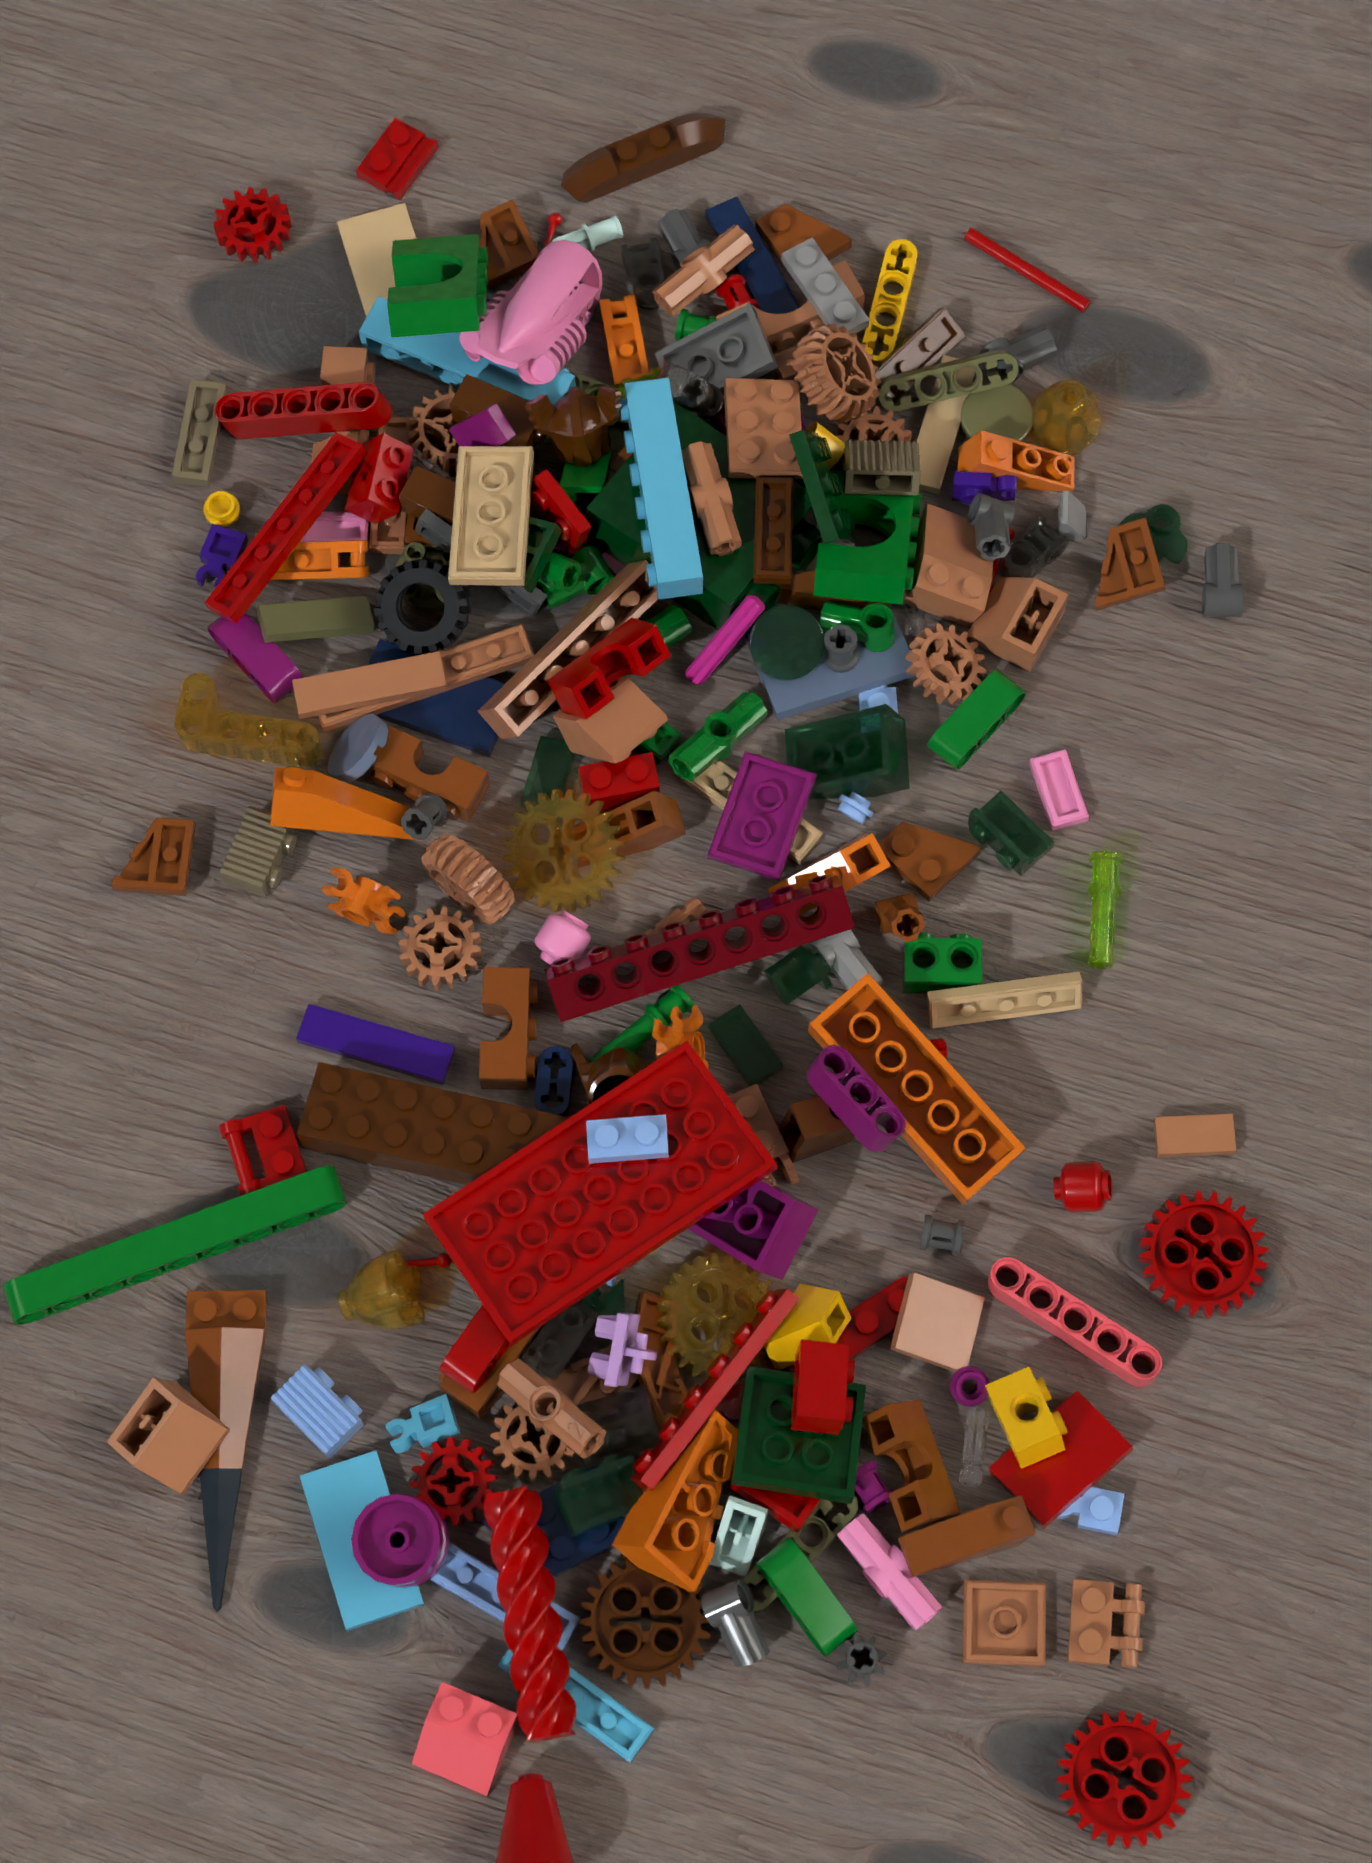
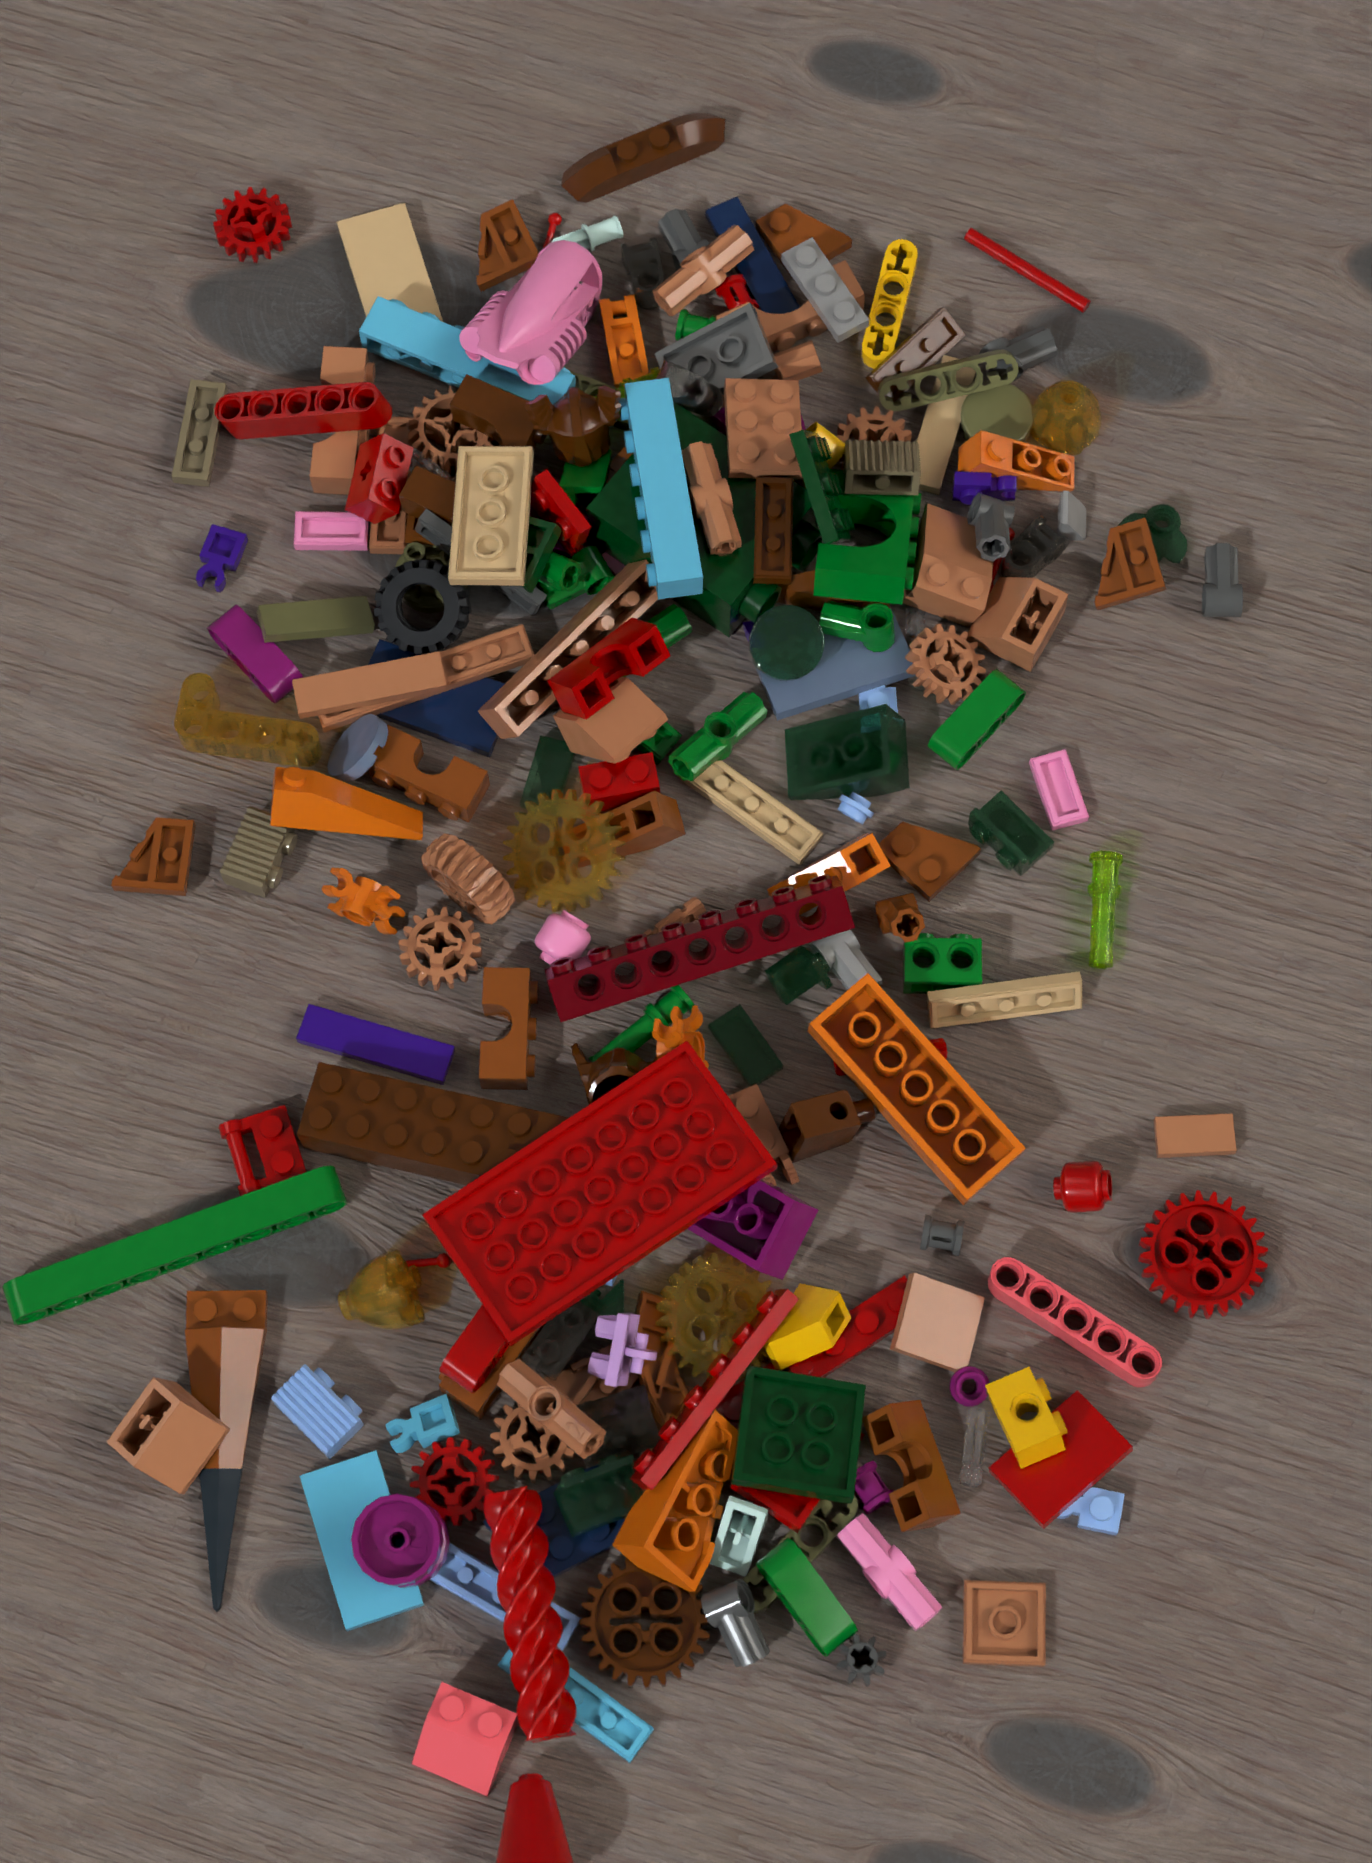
(221, 509): yellow plate -> none
(285, 527): red plate -> none
(322, 561): orange plate -> none
(397, 159): red plate -> none
(421, 816): dark grey bush -> none
(438, 285): green arch -> none
(483, 428): magenta tile -> none
(545, 1083): dark blue beam -> none
(627, 1139): light blue plate -> none
(724, 639): dark pink axle -> none
(762, 816): magenta tile -> none
(821, 1387): red brick -> none
(836, 373): nougat gear -> none
(841, 648): dark grey bush -> none
(858, 1117): magenta beam -> none
(967, 1536): dark orange slope -> none
(1092, 1623): nougat plate -> none
(1106, 1813): red gear -> none

